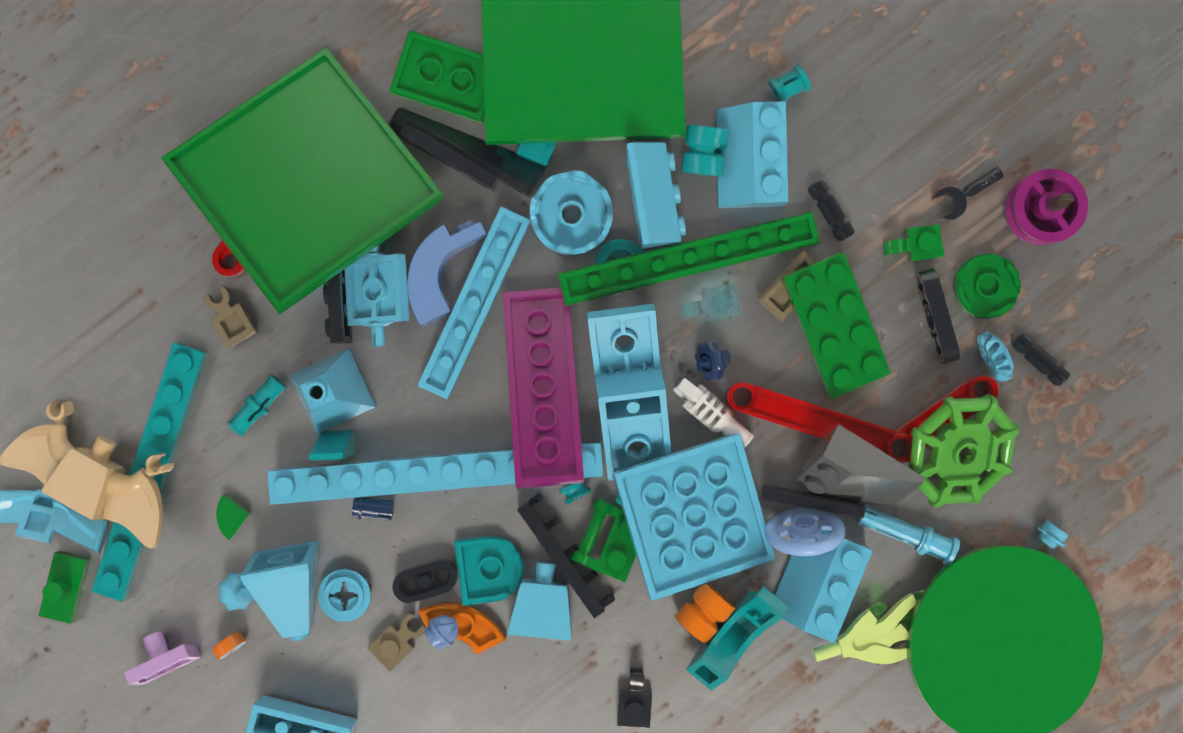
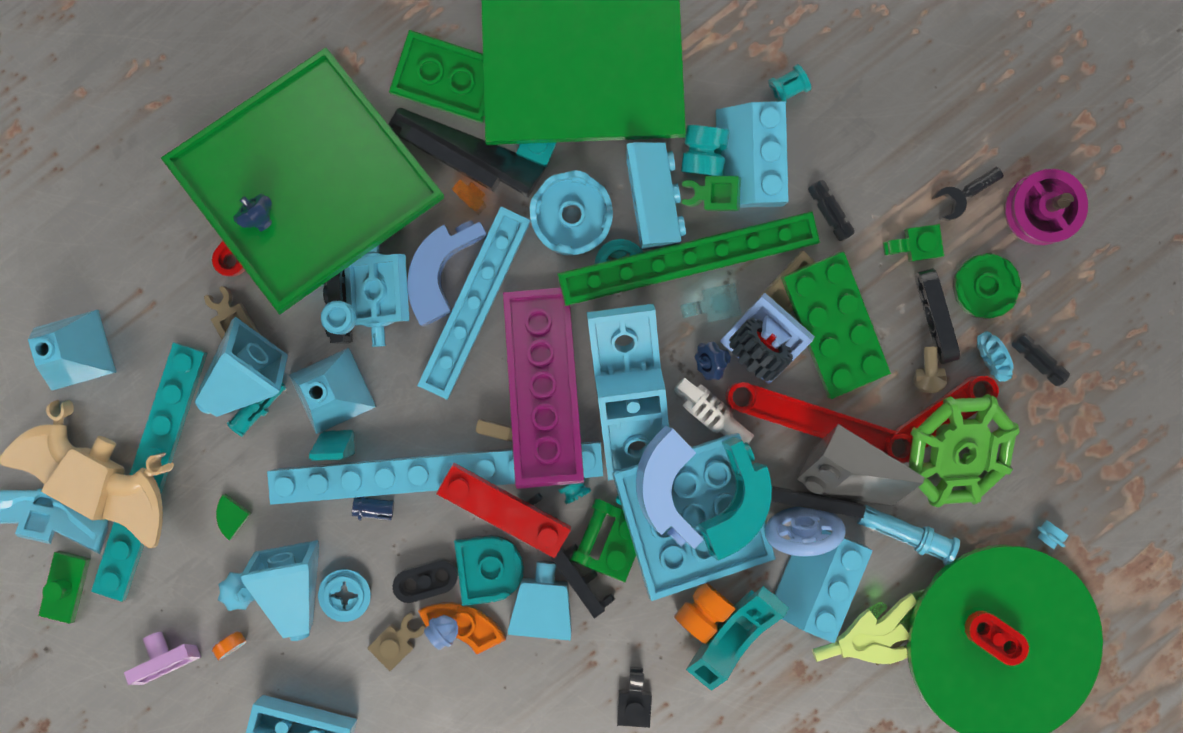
(71, 350): none -> medium azure slope
(242, 371): none -> medium azure slope
(254, 212): none -> dark blue piece
(338, 317): none -> medium azure tile
(470, 195): none -> clear orange plate
(494, 430): none -> dark tan tile
(503, 510): none -> red plate
(654, 483): none -> light blue arch
(718, 194): none -> green plate
(749, 508): none -> teal arch
(766, 339): none -> plate
(930, 378): none -> dark tan plate
(995, 636): none -> red plate

